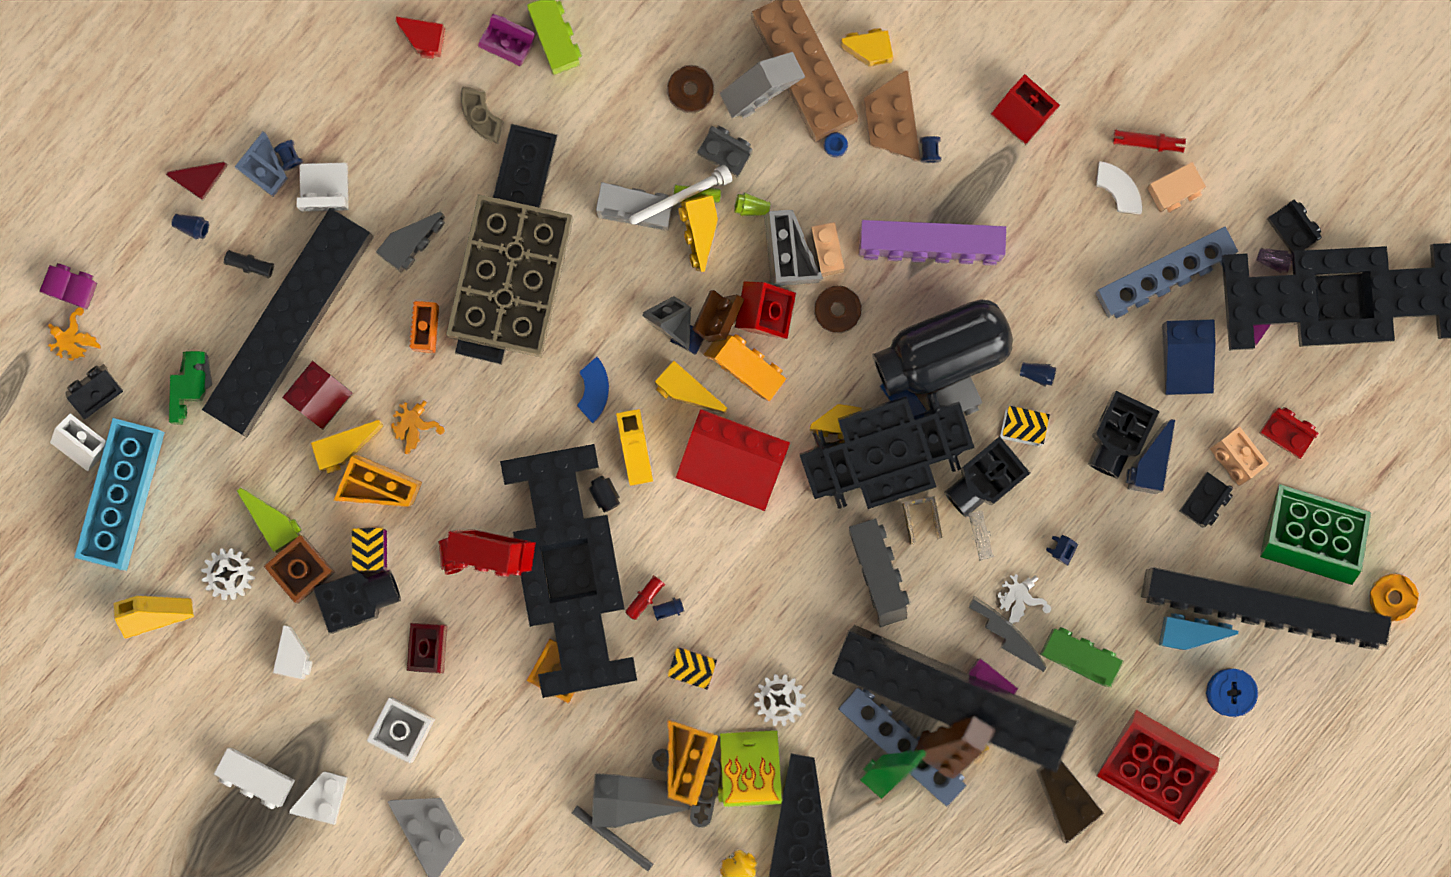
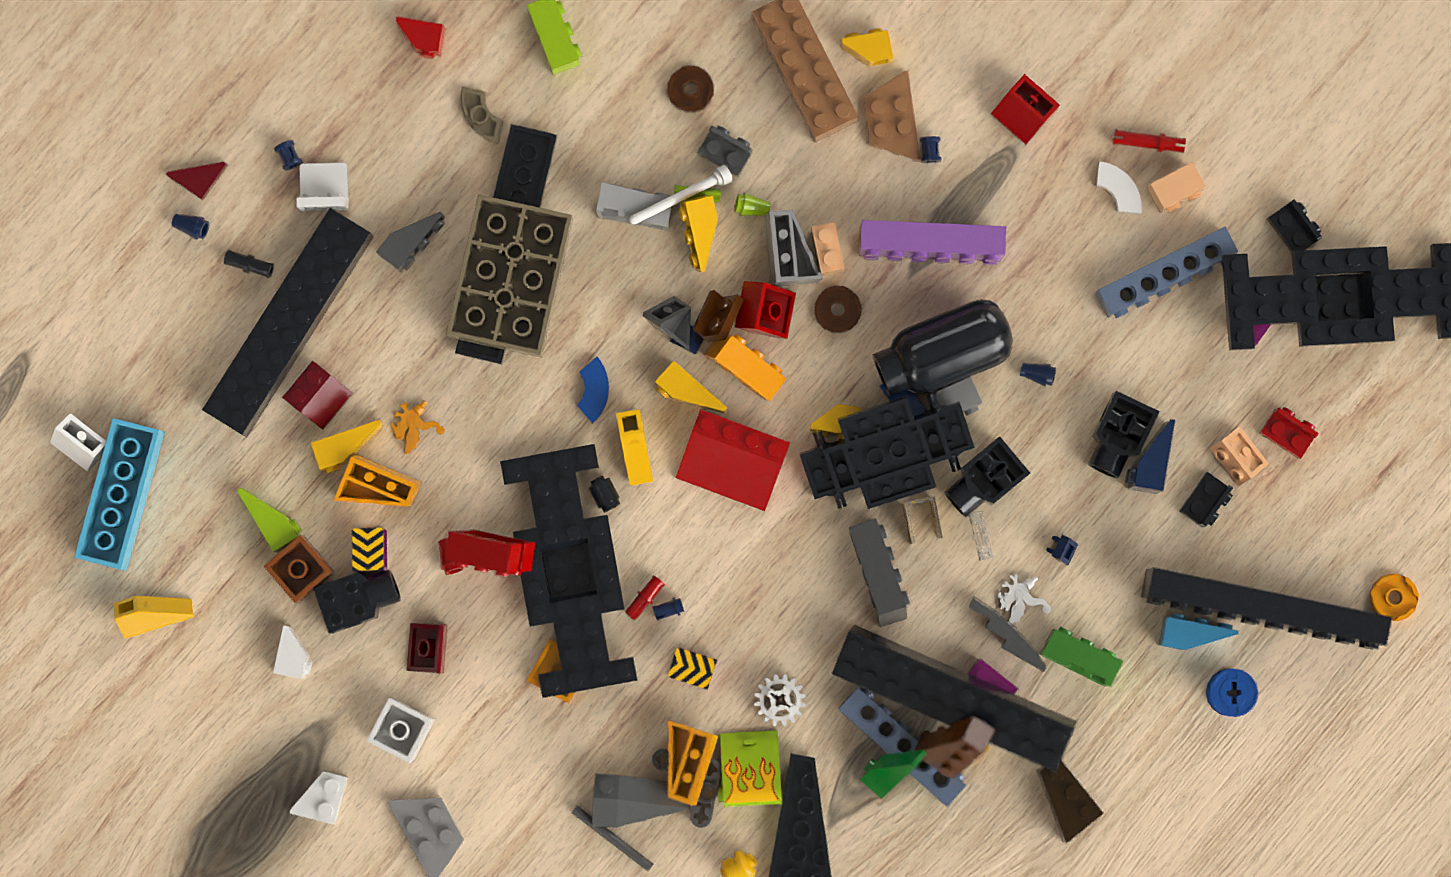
(67, 339): light orange piece -> none
(68, 286): magenta brick -> none
(93, 391): black bracket -> none
(189, 385): green plate -> none
(225, 563): white gear -> none
(254, 778): white brick -> none
(263, 165): sand blue wing -> none
(424, 327): orange brick -> none
(507, 39): magenta bracket -> none
(761, 84): light grey wedge -> none
(835, 144): blue tile -> none
(1024, 426): piece -> none
(1158, 767): red slope -> none
(1189, 356): dark blue slope -> none
(1275, 259): cone -> none
(1316, 535): green slope -> none

